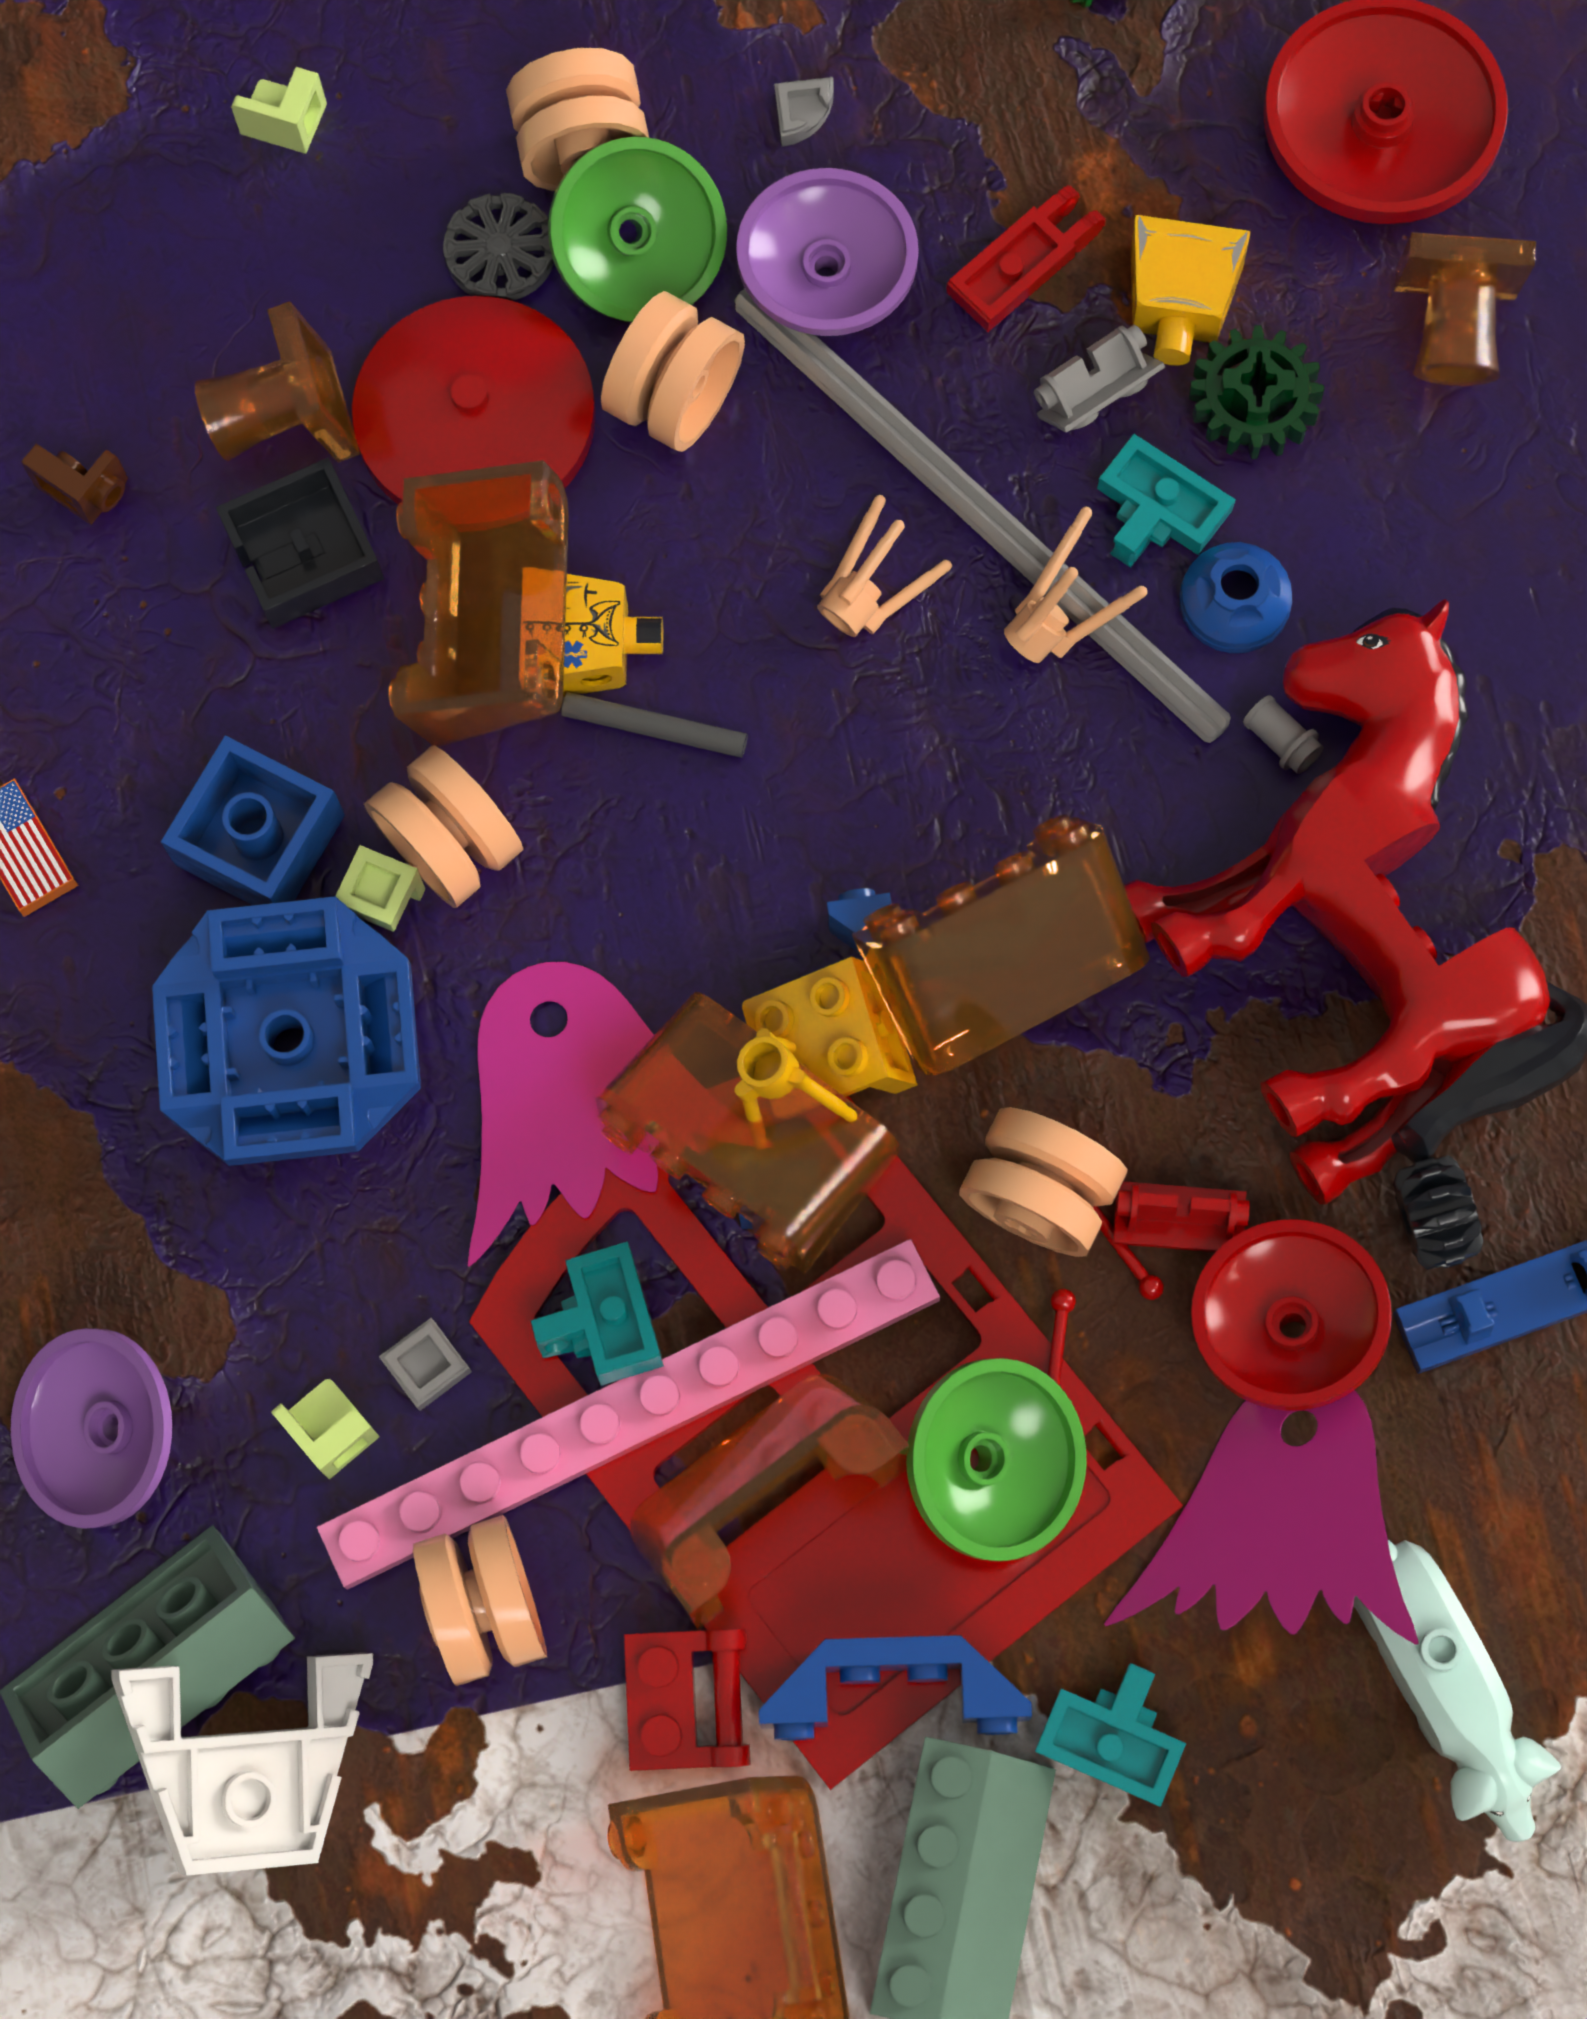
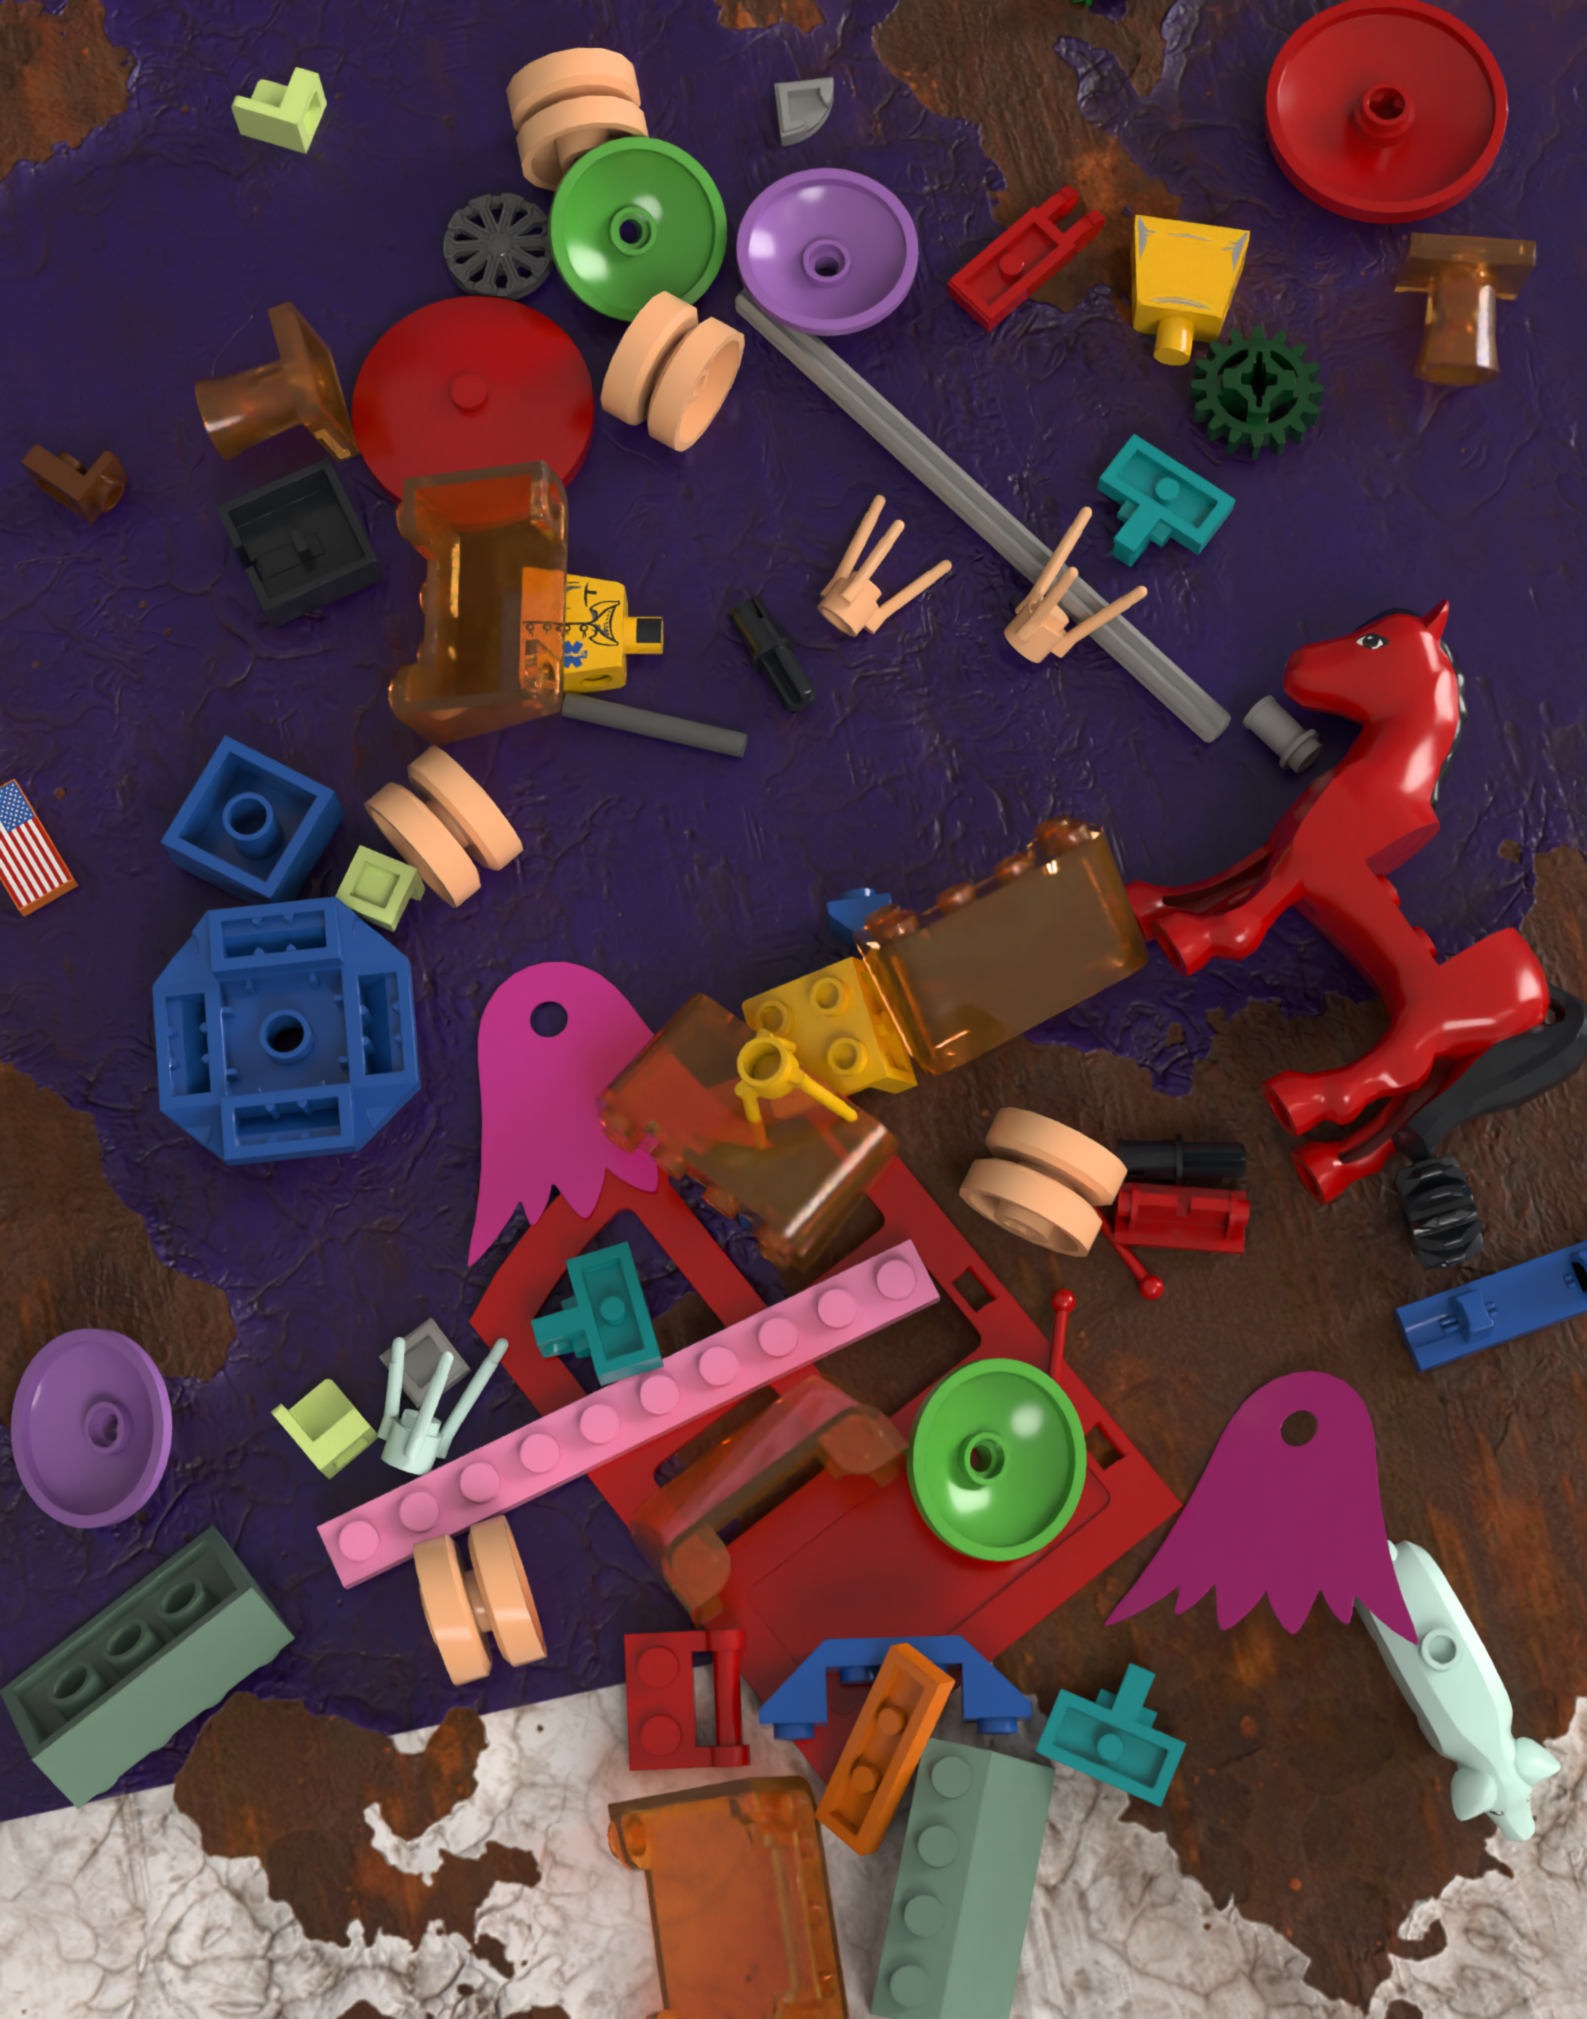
(244, 1794): white wing -> none
(416, 1437): none -> light aqua plant
(772, 654): none -> black axle
(884, 1748): none -> orange plate
(1075, 396): light grey hinge -> none
(1180, 1159): none -> black axle
(1232, 623): blue piece -> none
(1285, 1276): red dish -> none

